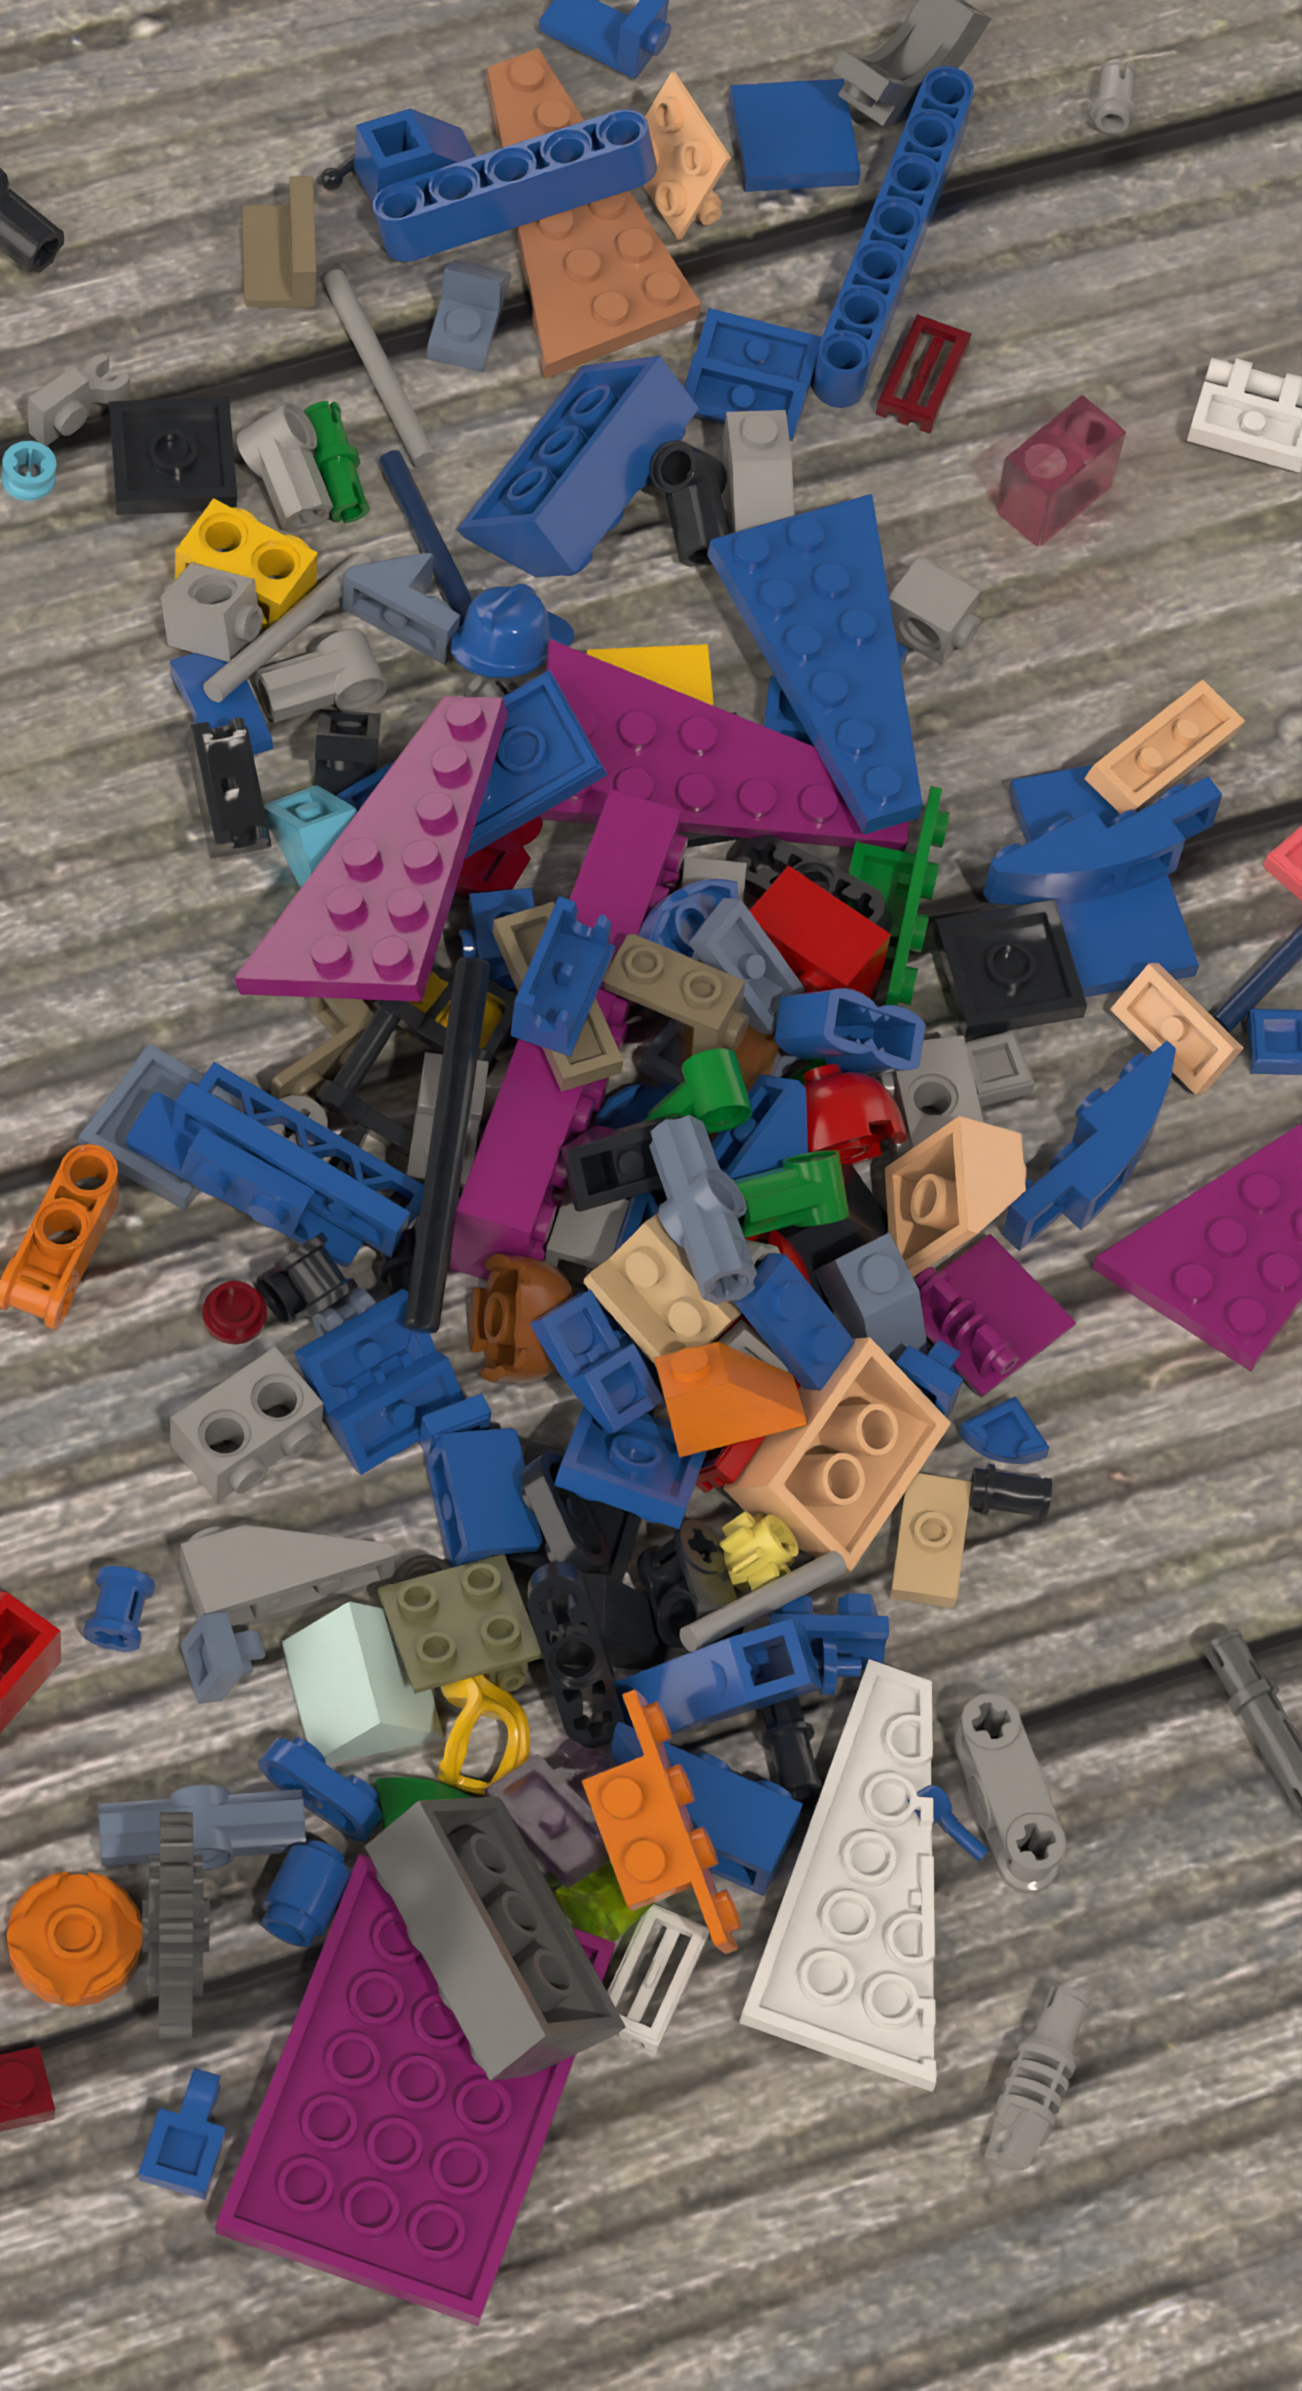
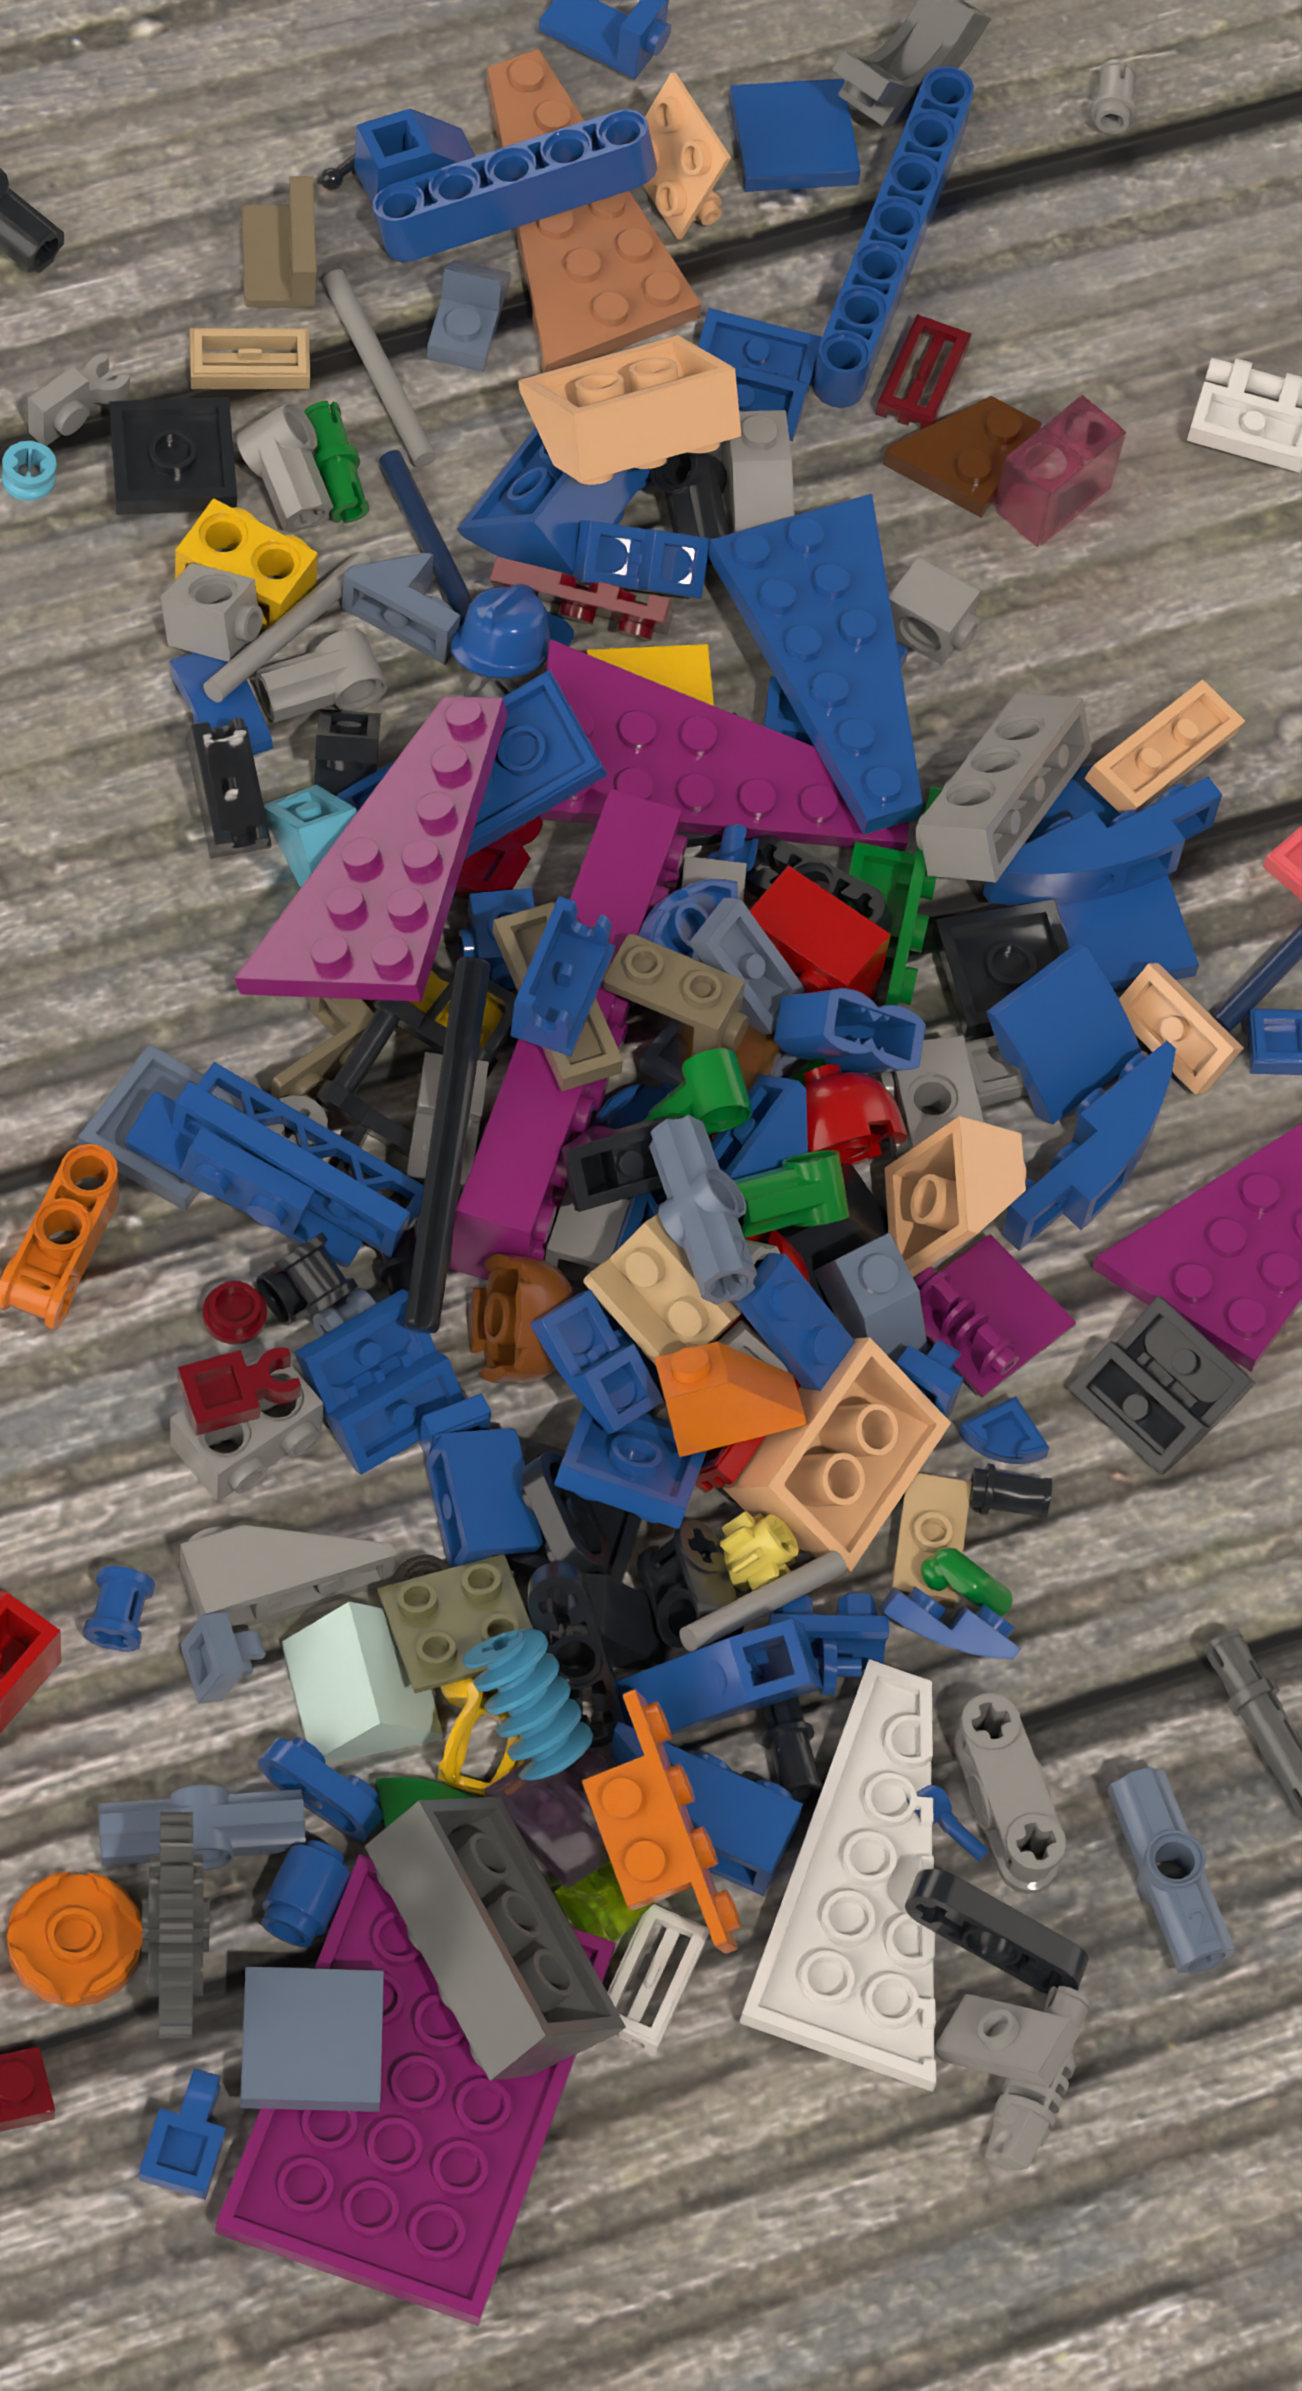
(227, 1391): none -> dark red plate
(249, 366): none -> tan tile
(312, 2039): none -> sand blue tile
(534, 1699): none -> dark azure piece
(584, 603): none -> dark red wing
(633, 408): none -> light nougat slope
(641, 559): none -> blue slope
(735, 848): none -> blue hand
(963, 452): none -> reddish brown wing
(967, 1578): none -> green arm
(968, 1632): none -> slope
(995, 1931): none -> black beam
(1004, 787): none -> light grey brick
(1007, 2040): none -> light grey plate
(1064, 1033): none -> blue slope
(1162, 1385): none -> black slope
(1182, 1906): none -> sand blue piece

